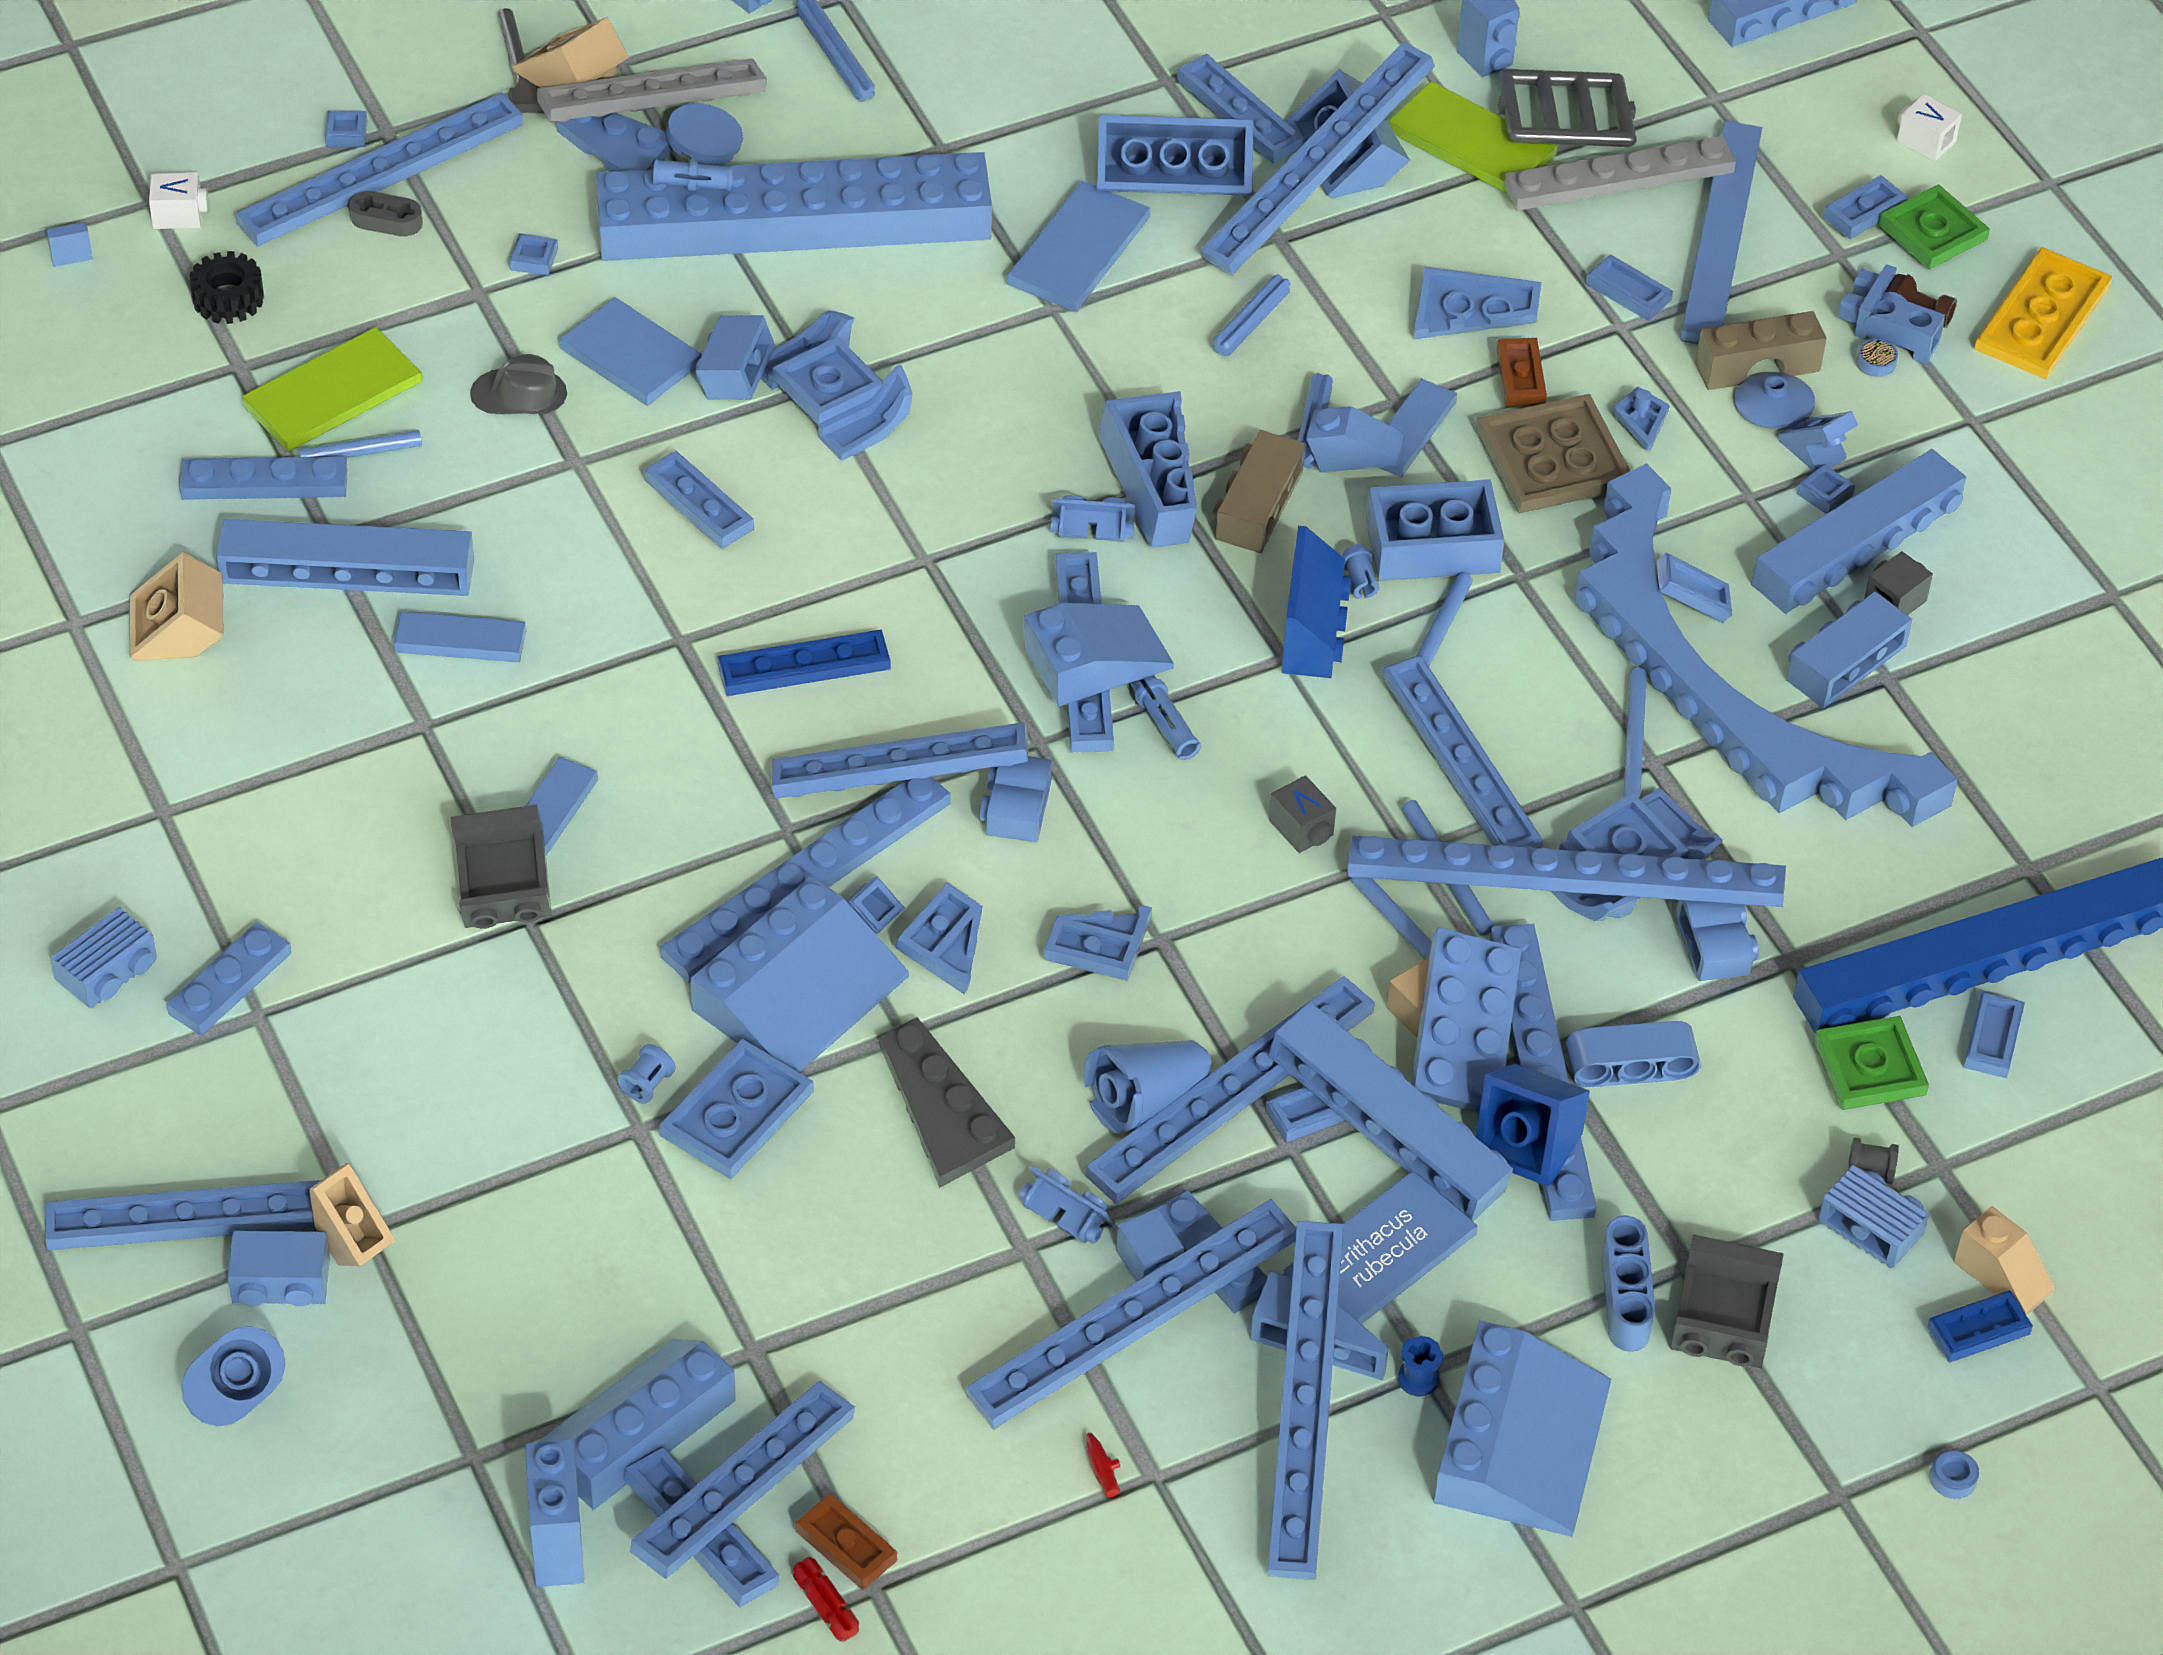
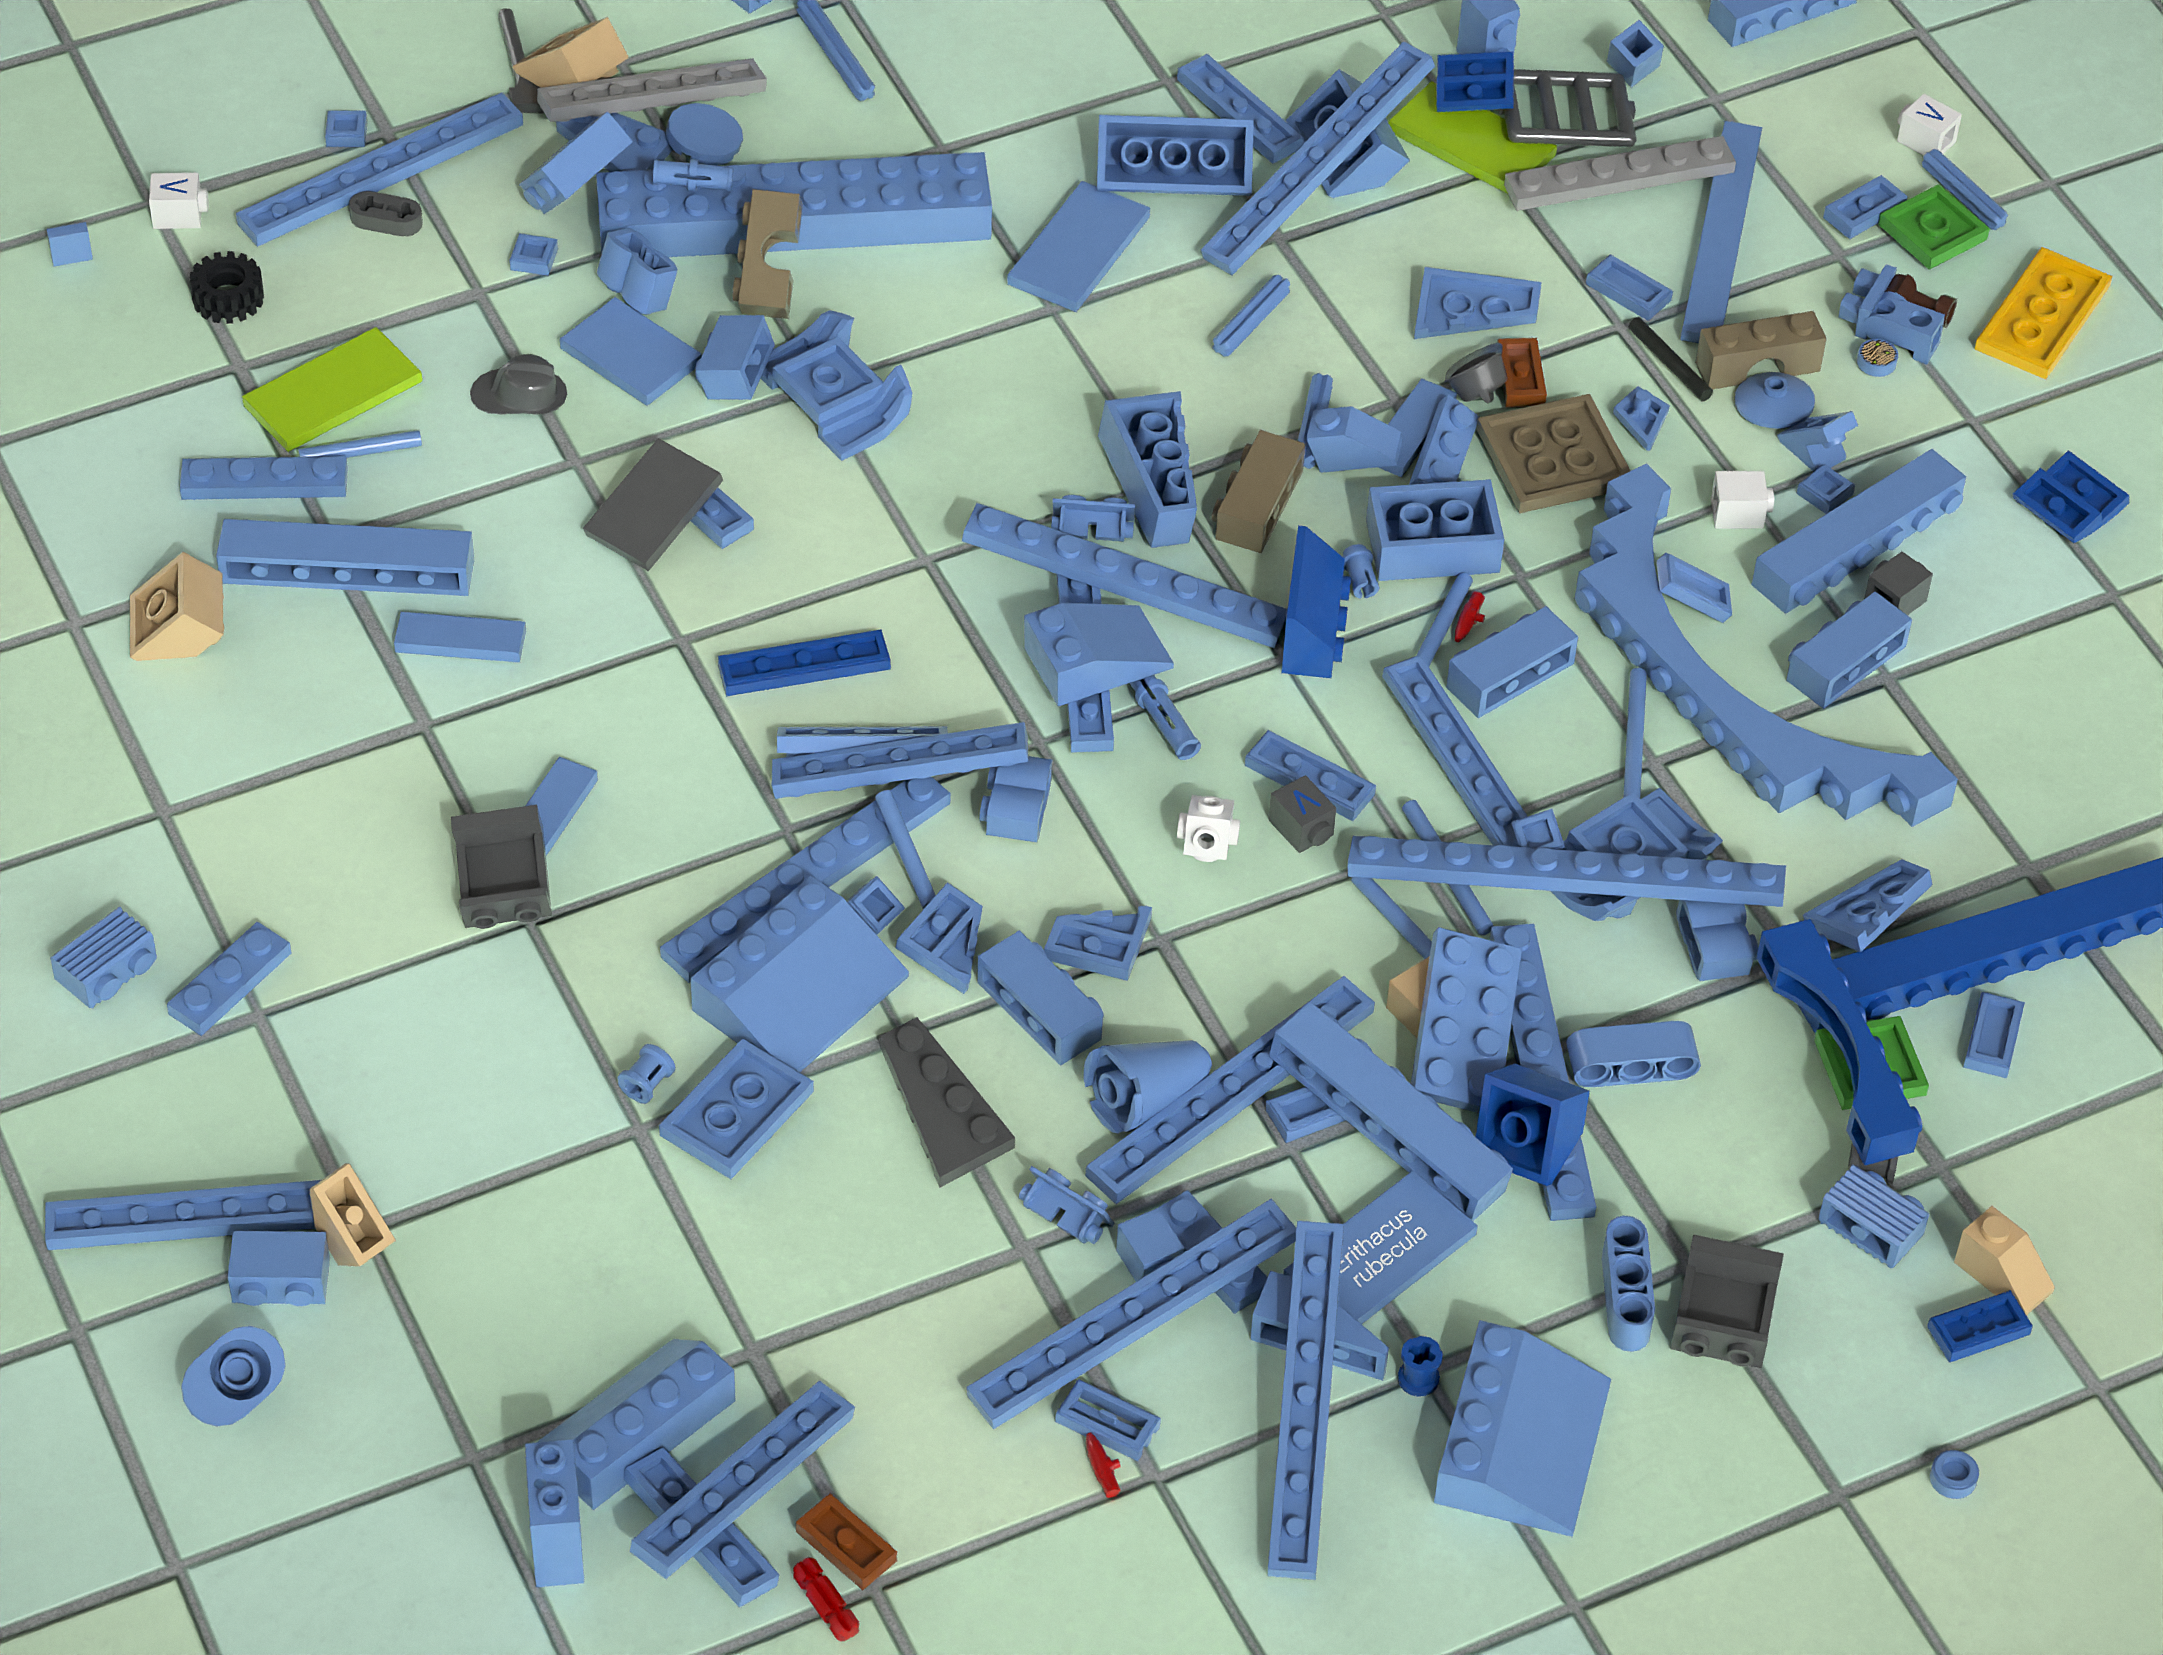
(575, 163): none -> medium blue brick
(637, 271): none -> medium blue brick
(653, 504): none -> dark grey tile
(770, 220): none -> dark tan arch
(809, 740): none -> medium blue plate
(905, 847): none -> medium blue bar
(1040, 997): none -> medium blue brick
(1105, 1425): none -> medium blue tile
(1125, 575): none -> medium blue plate
(1208, 828): none -> white brick
(1287, 762): none -> medium blue tile
(1445, 443): none -> medium blue plate
(1469, 616): none -> red helmet
(1475, 81): none -> blue slope
(1478, 374): none -> dark grey piece
(1511, 661): none -> medium blue brick
(1539, 831): none -> medium blue tile
(1635, 53): none -> medium blue brick
(1670, 359): none -> pearl dark grey bar
(1741, 499): none -> white brick
(1802, 970): none -> blue arch
(1870, 906): none -> medium blue wing
(1964, 189): none -> medium blue axle
(2072, 497): none -> blue slope

